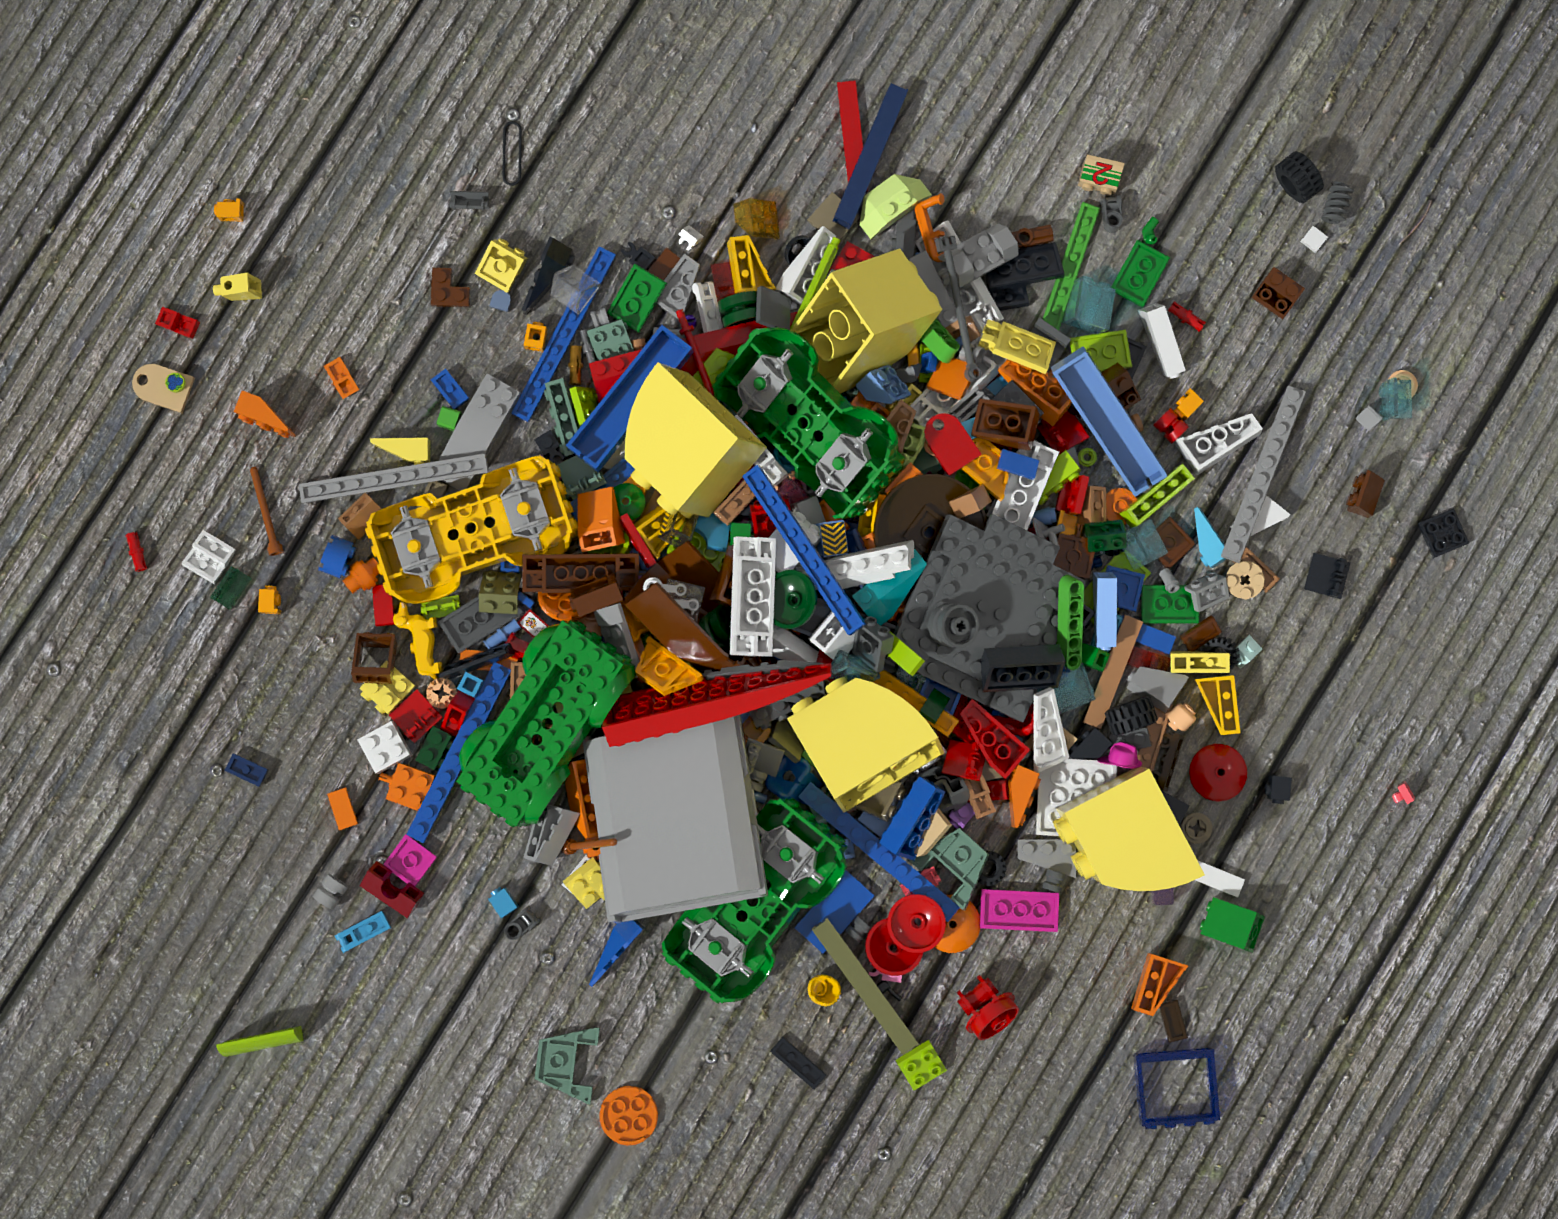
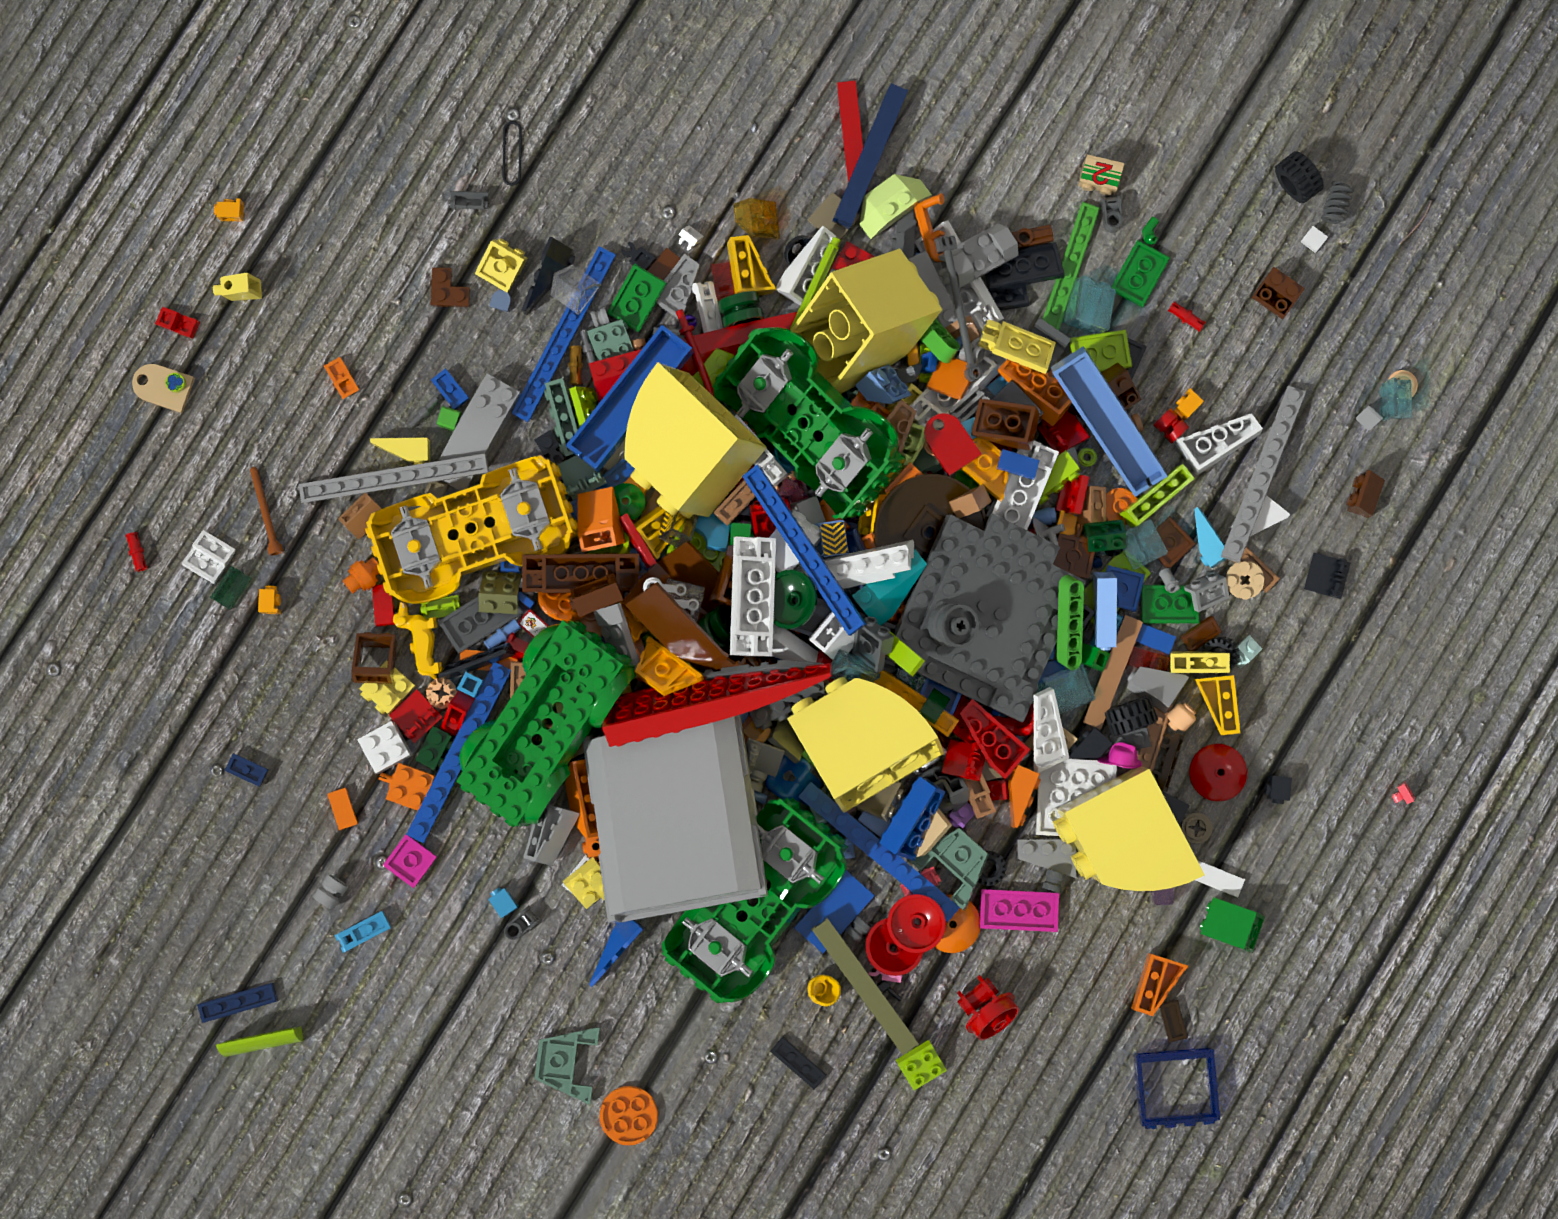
(237, 1002): none -> dark blue tile
(255, 410): orange slope -> none
(337, 556): blue brick -> none
(378, 884): dark red arch -> none
(532, 329): light orange brick -> none
(571, 846): dark orange piece -> none
(772, 308): dark grey tile -> none
(1021, 668): black slope -> none
(1162, 339): white slope -> none
(1443, 533): black tile -> none

